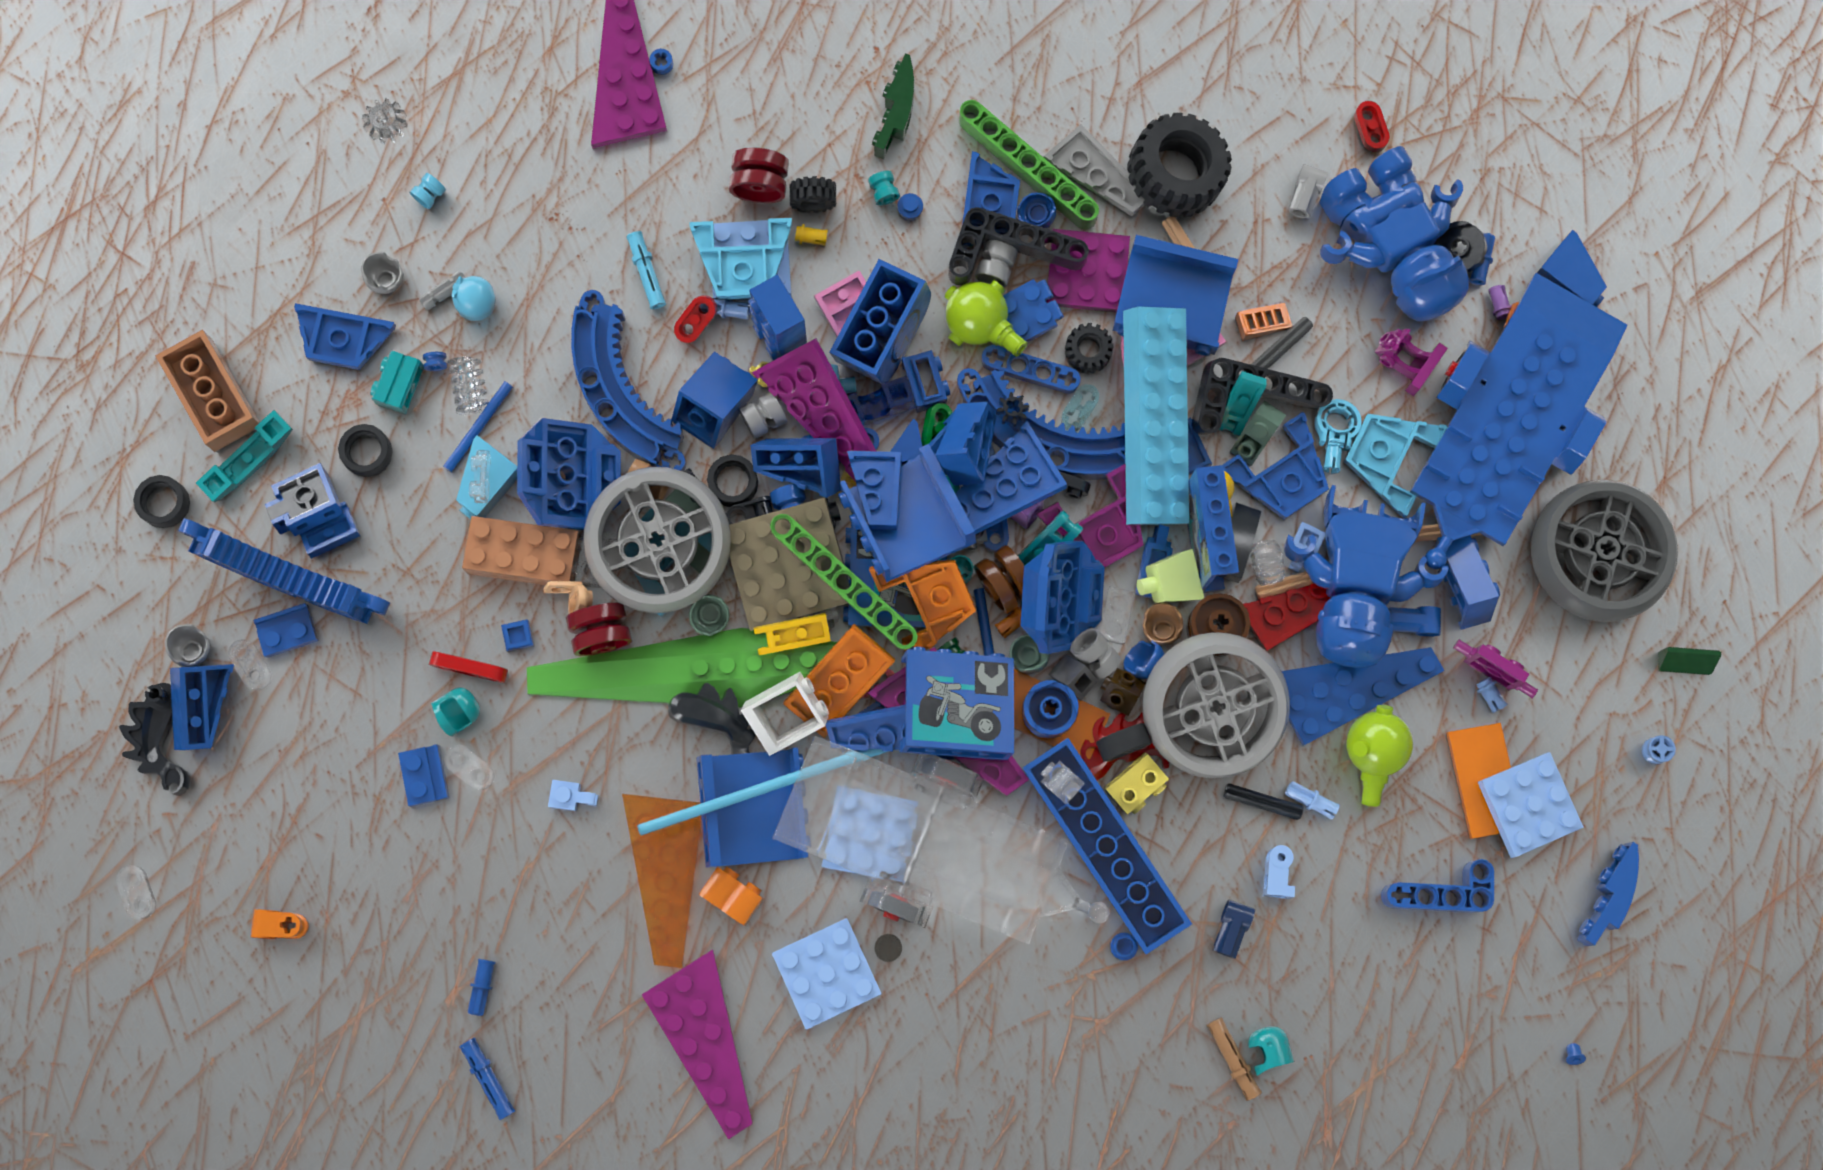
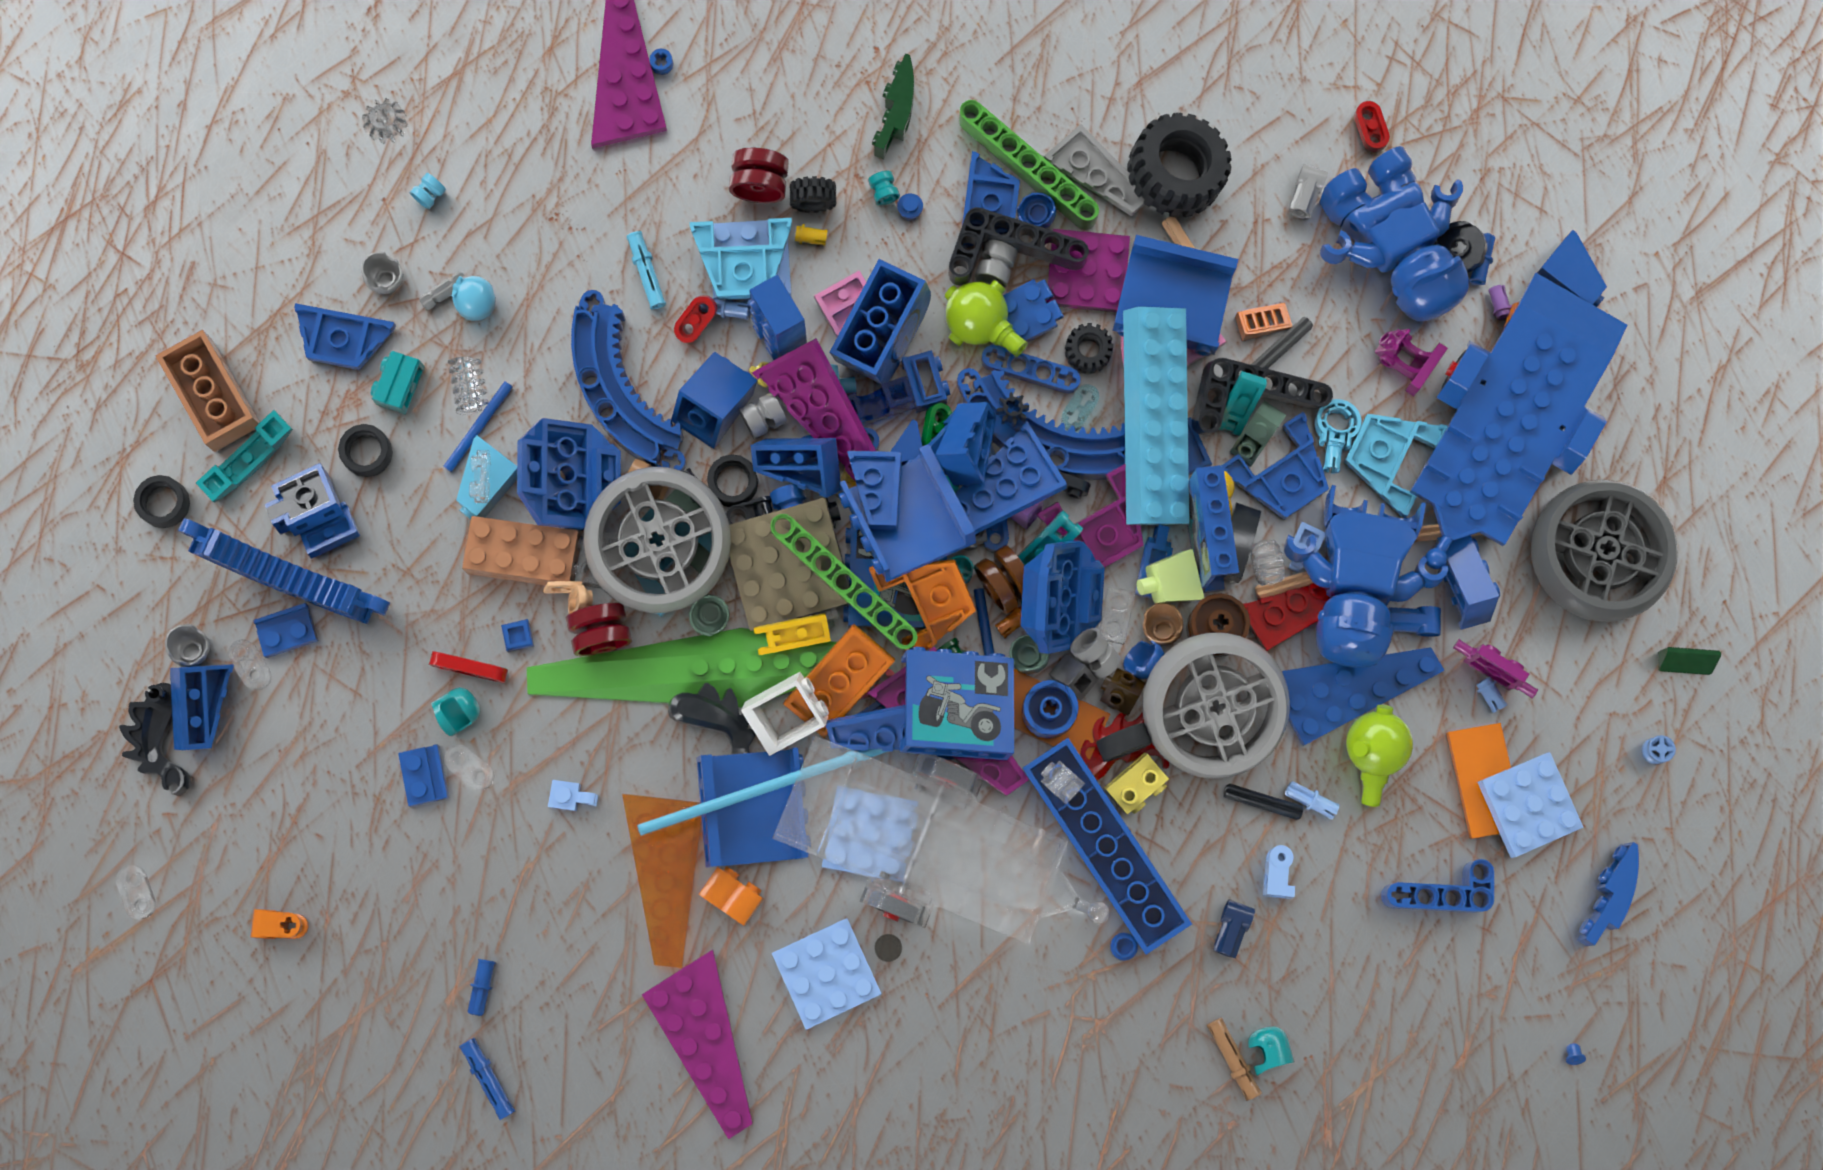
(434, 361): blue bush -> none

